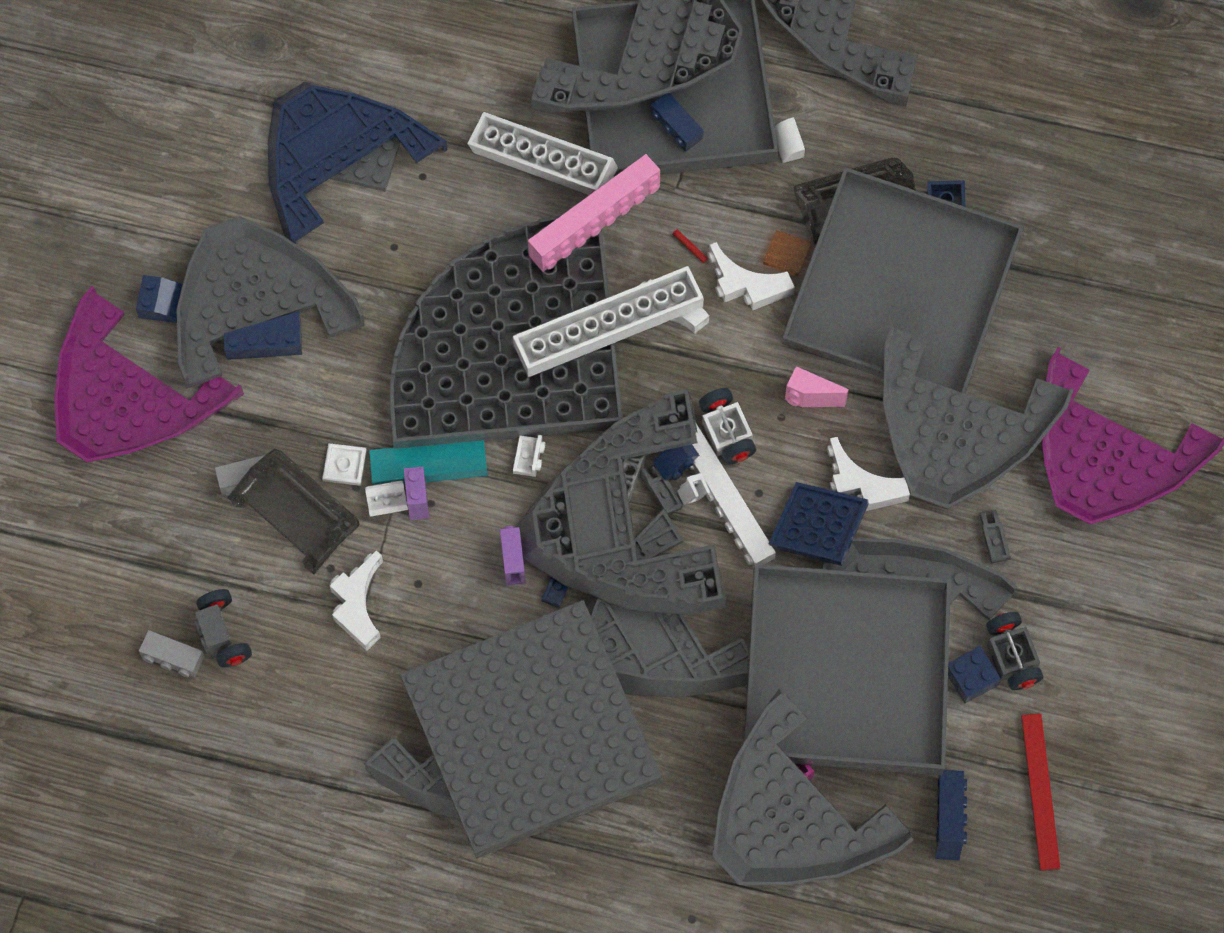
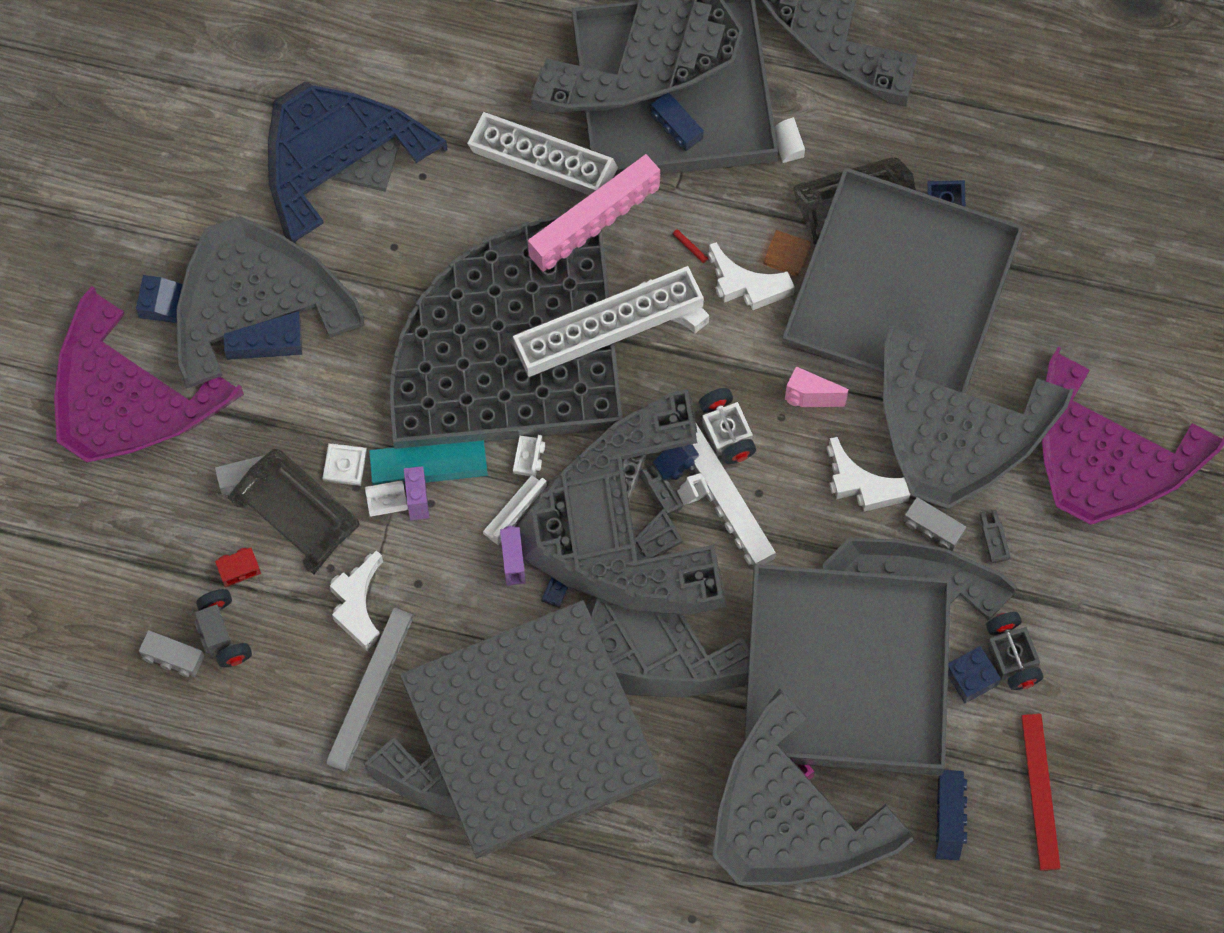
(237, 566): none -> red brick
(369, 689): none -> light grey beam
(515, 508): none -> white fence
(818, 523): dark blue plate -> none
(934, 524): none -> light grey brick

